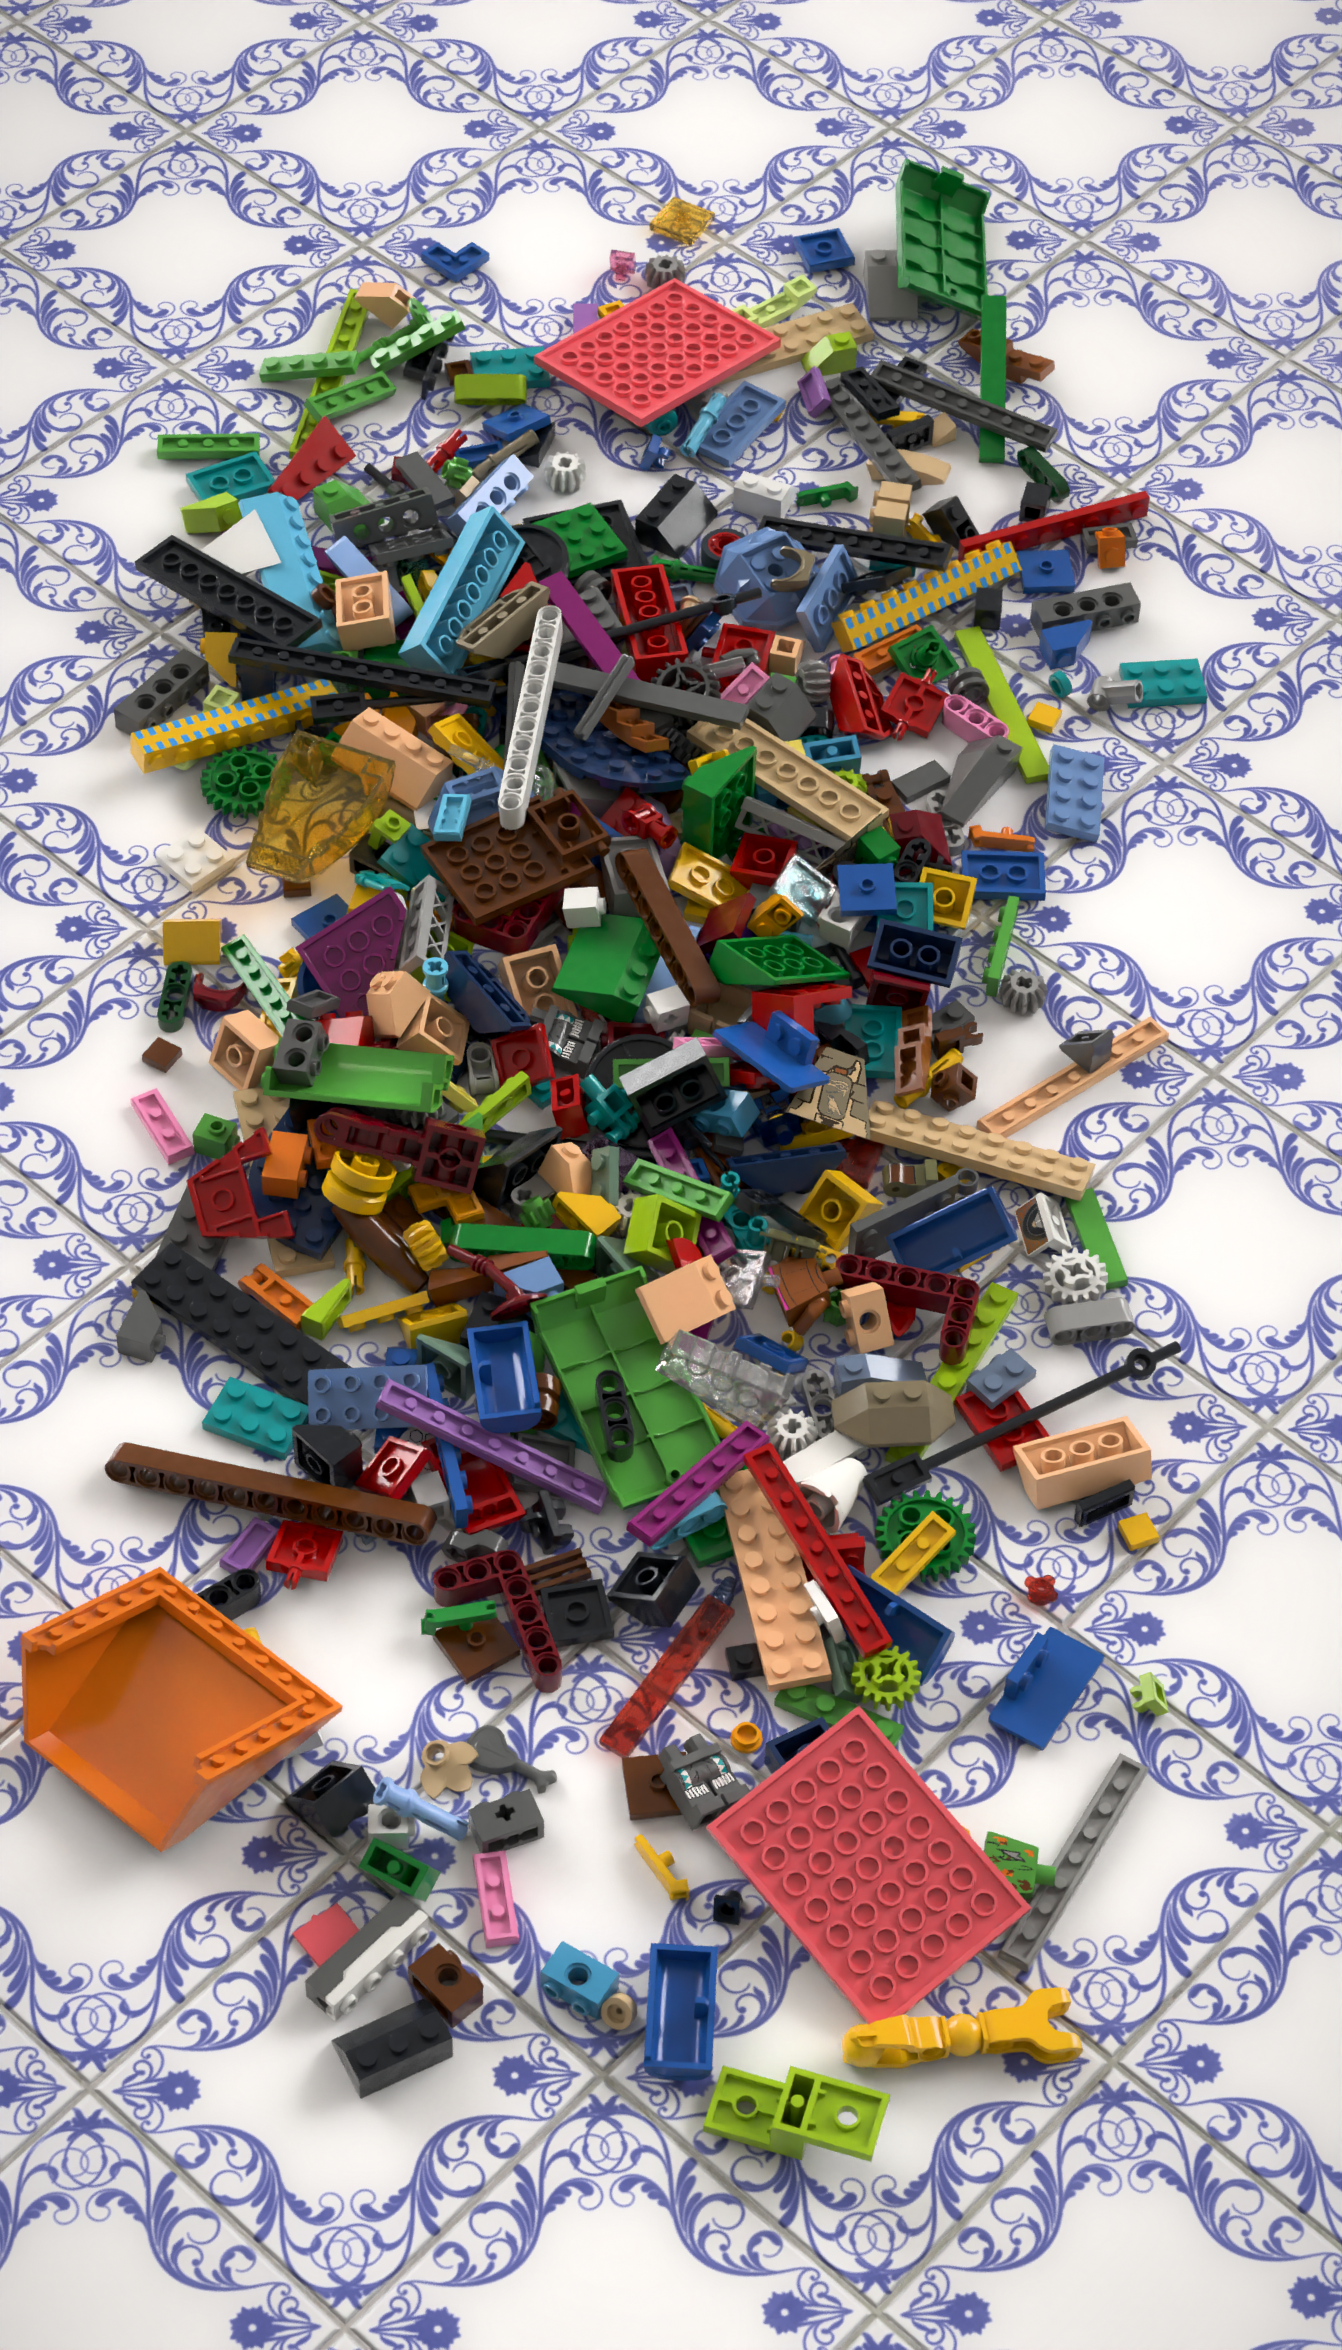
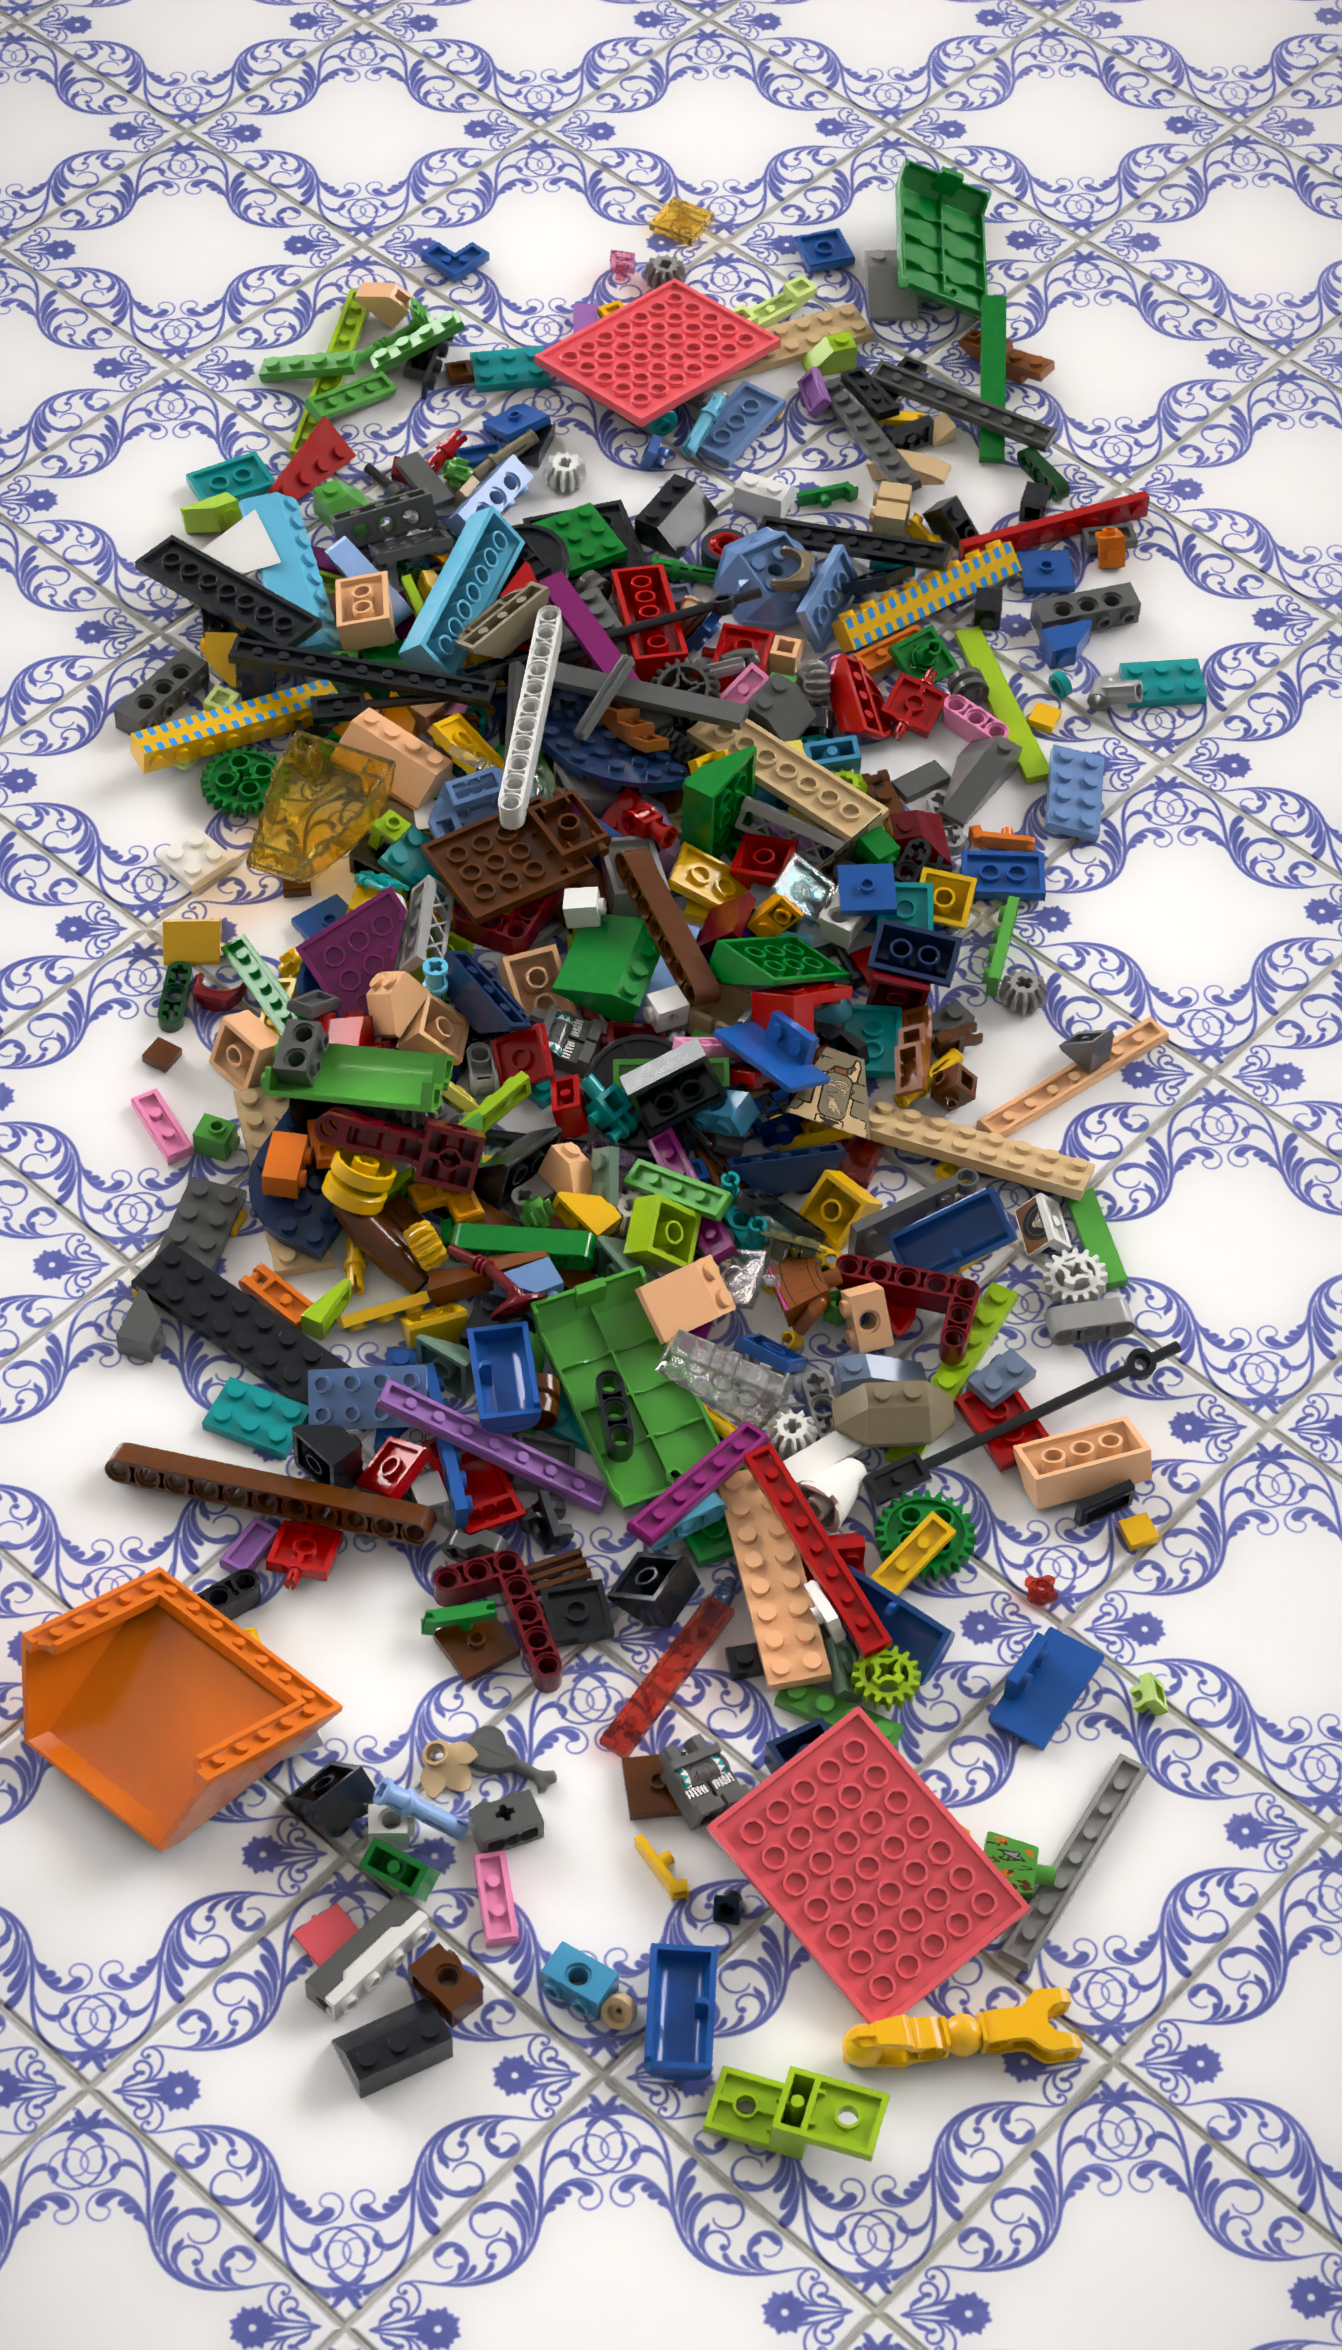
(206, 445): bright green plate -> none
(225, 1200): red wing -> none
(324, 596): reddish brown tile -> none
(452, 817): medium azure plate -> none
(490, 389): lime beam -> none
(683, 1251): red tile -> none
(746, 1738): light orange plate -> none
(907, 1180): olive leg -> none

